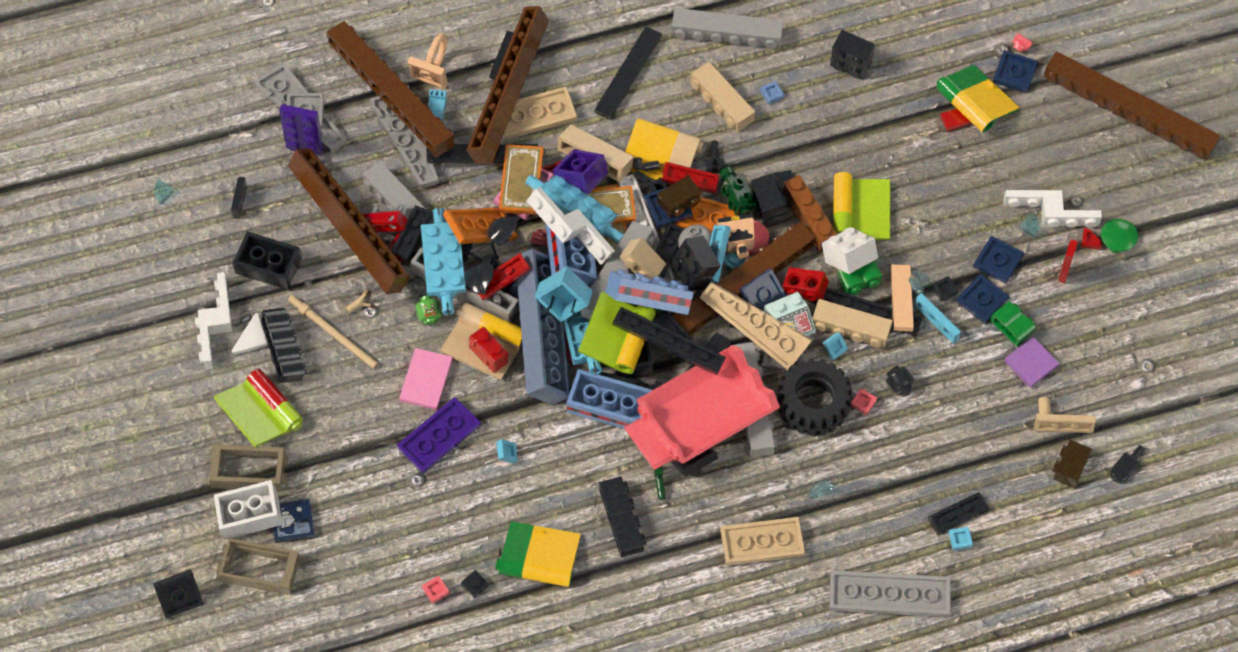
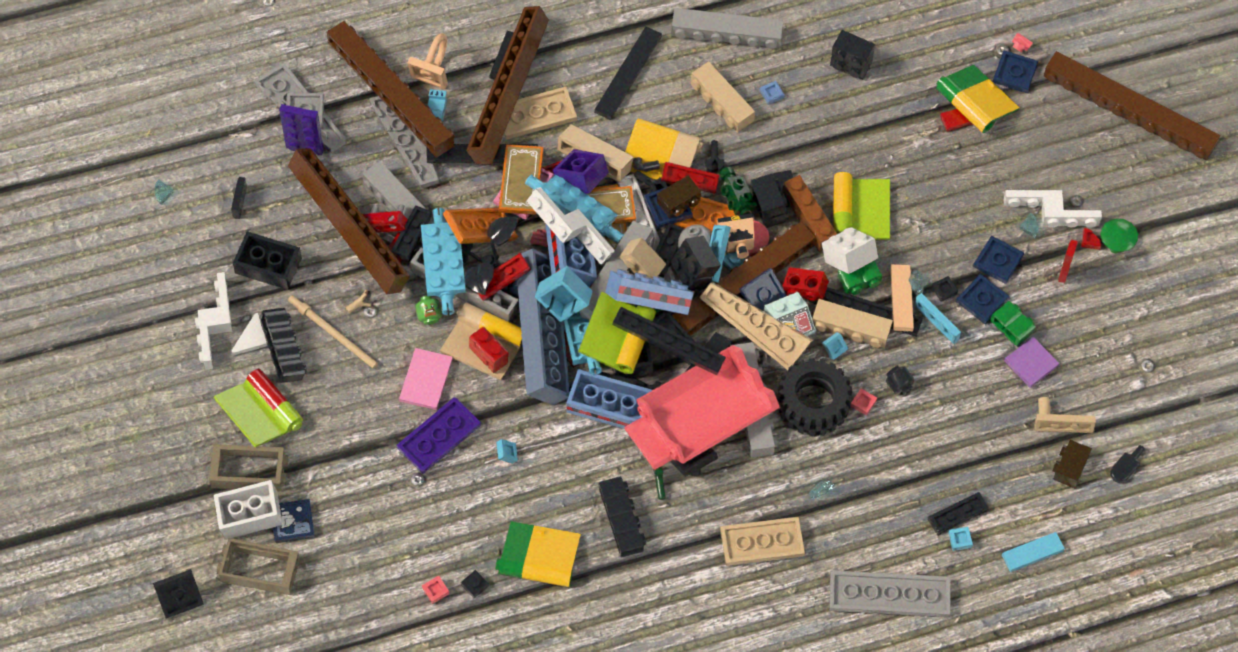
(1033, 552): none -> medium azure tile

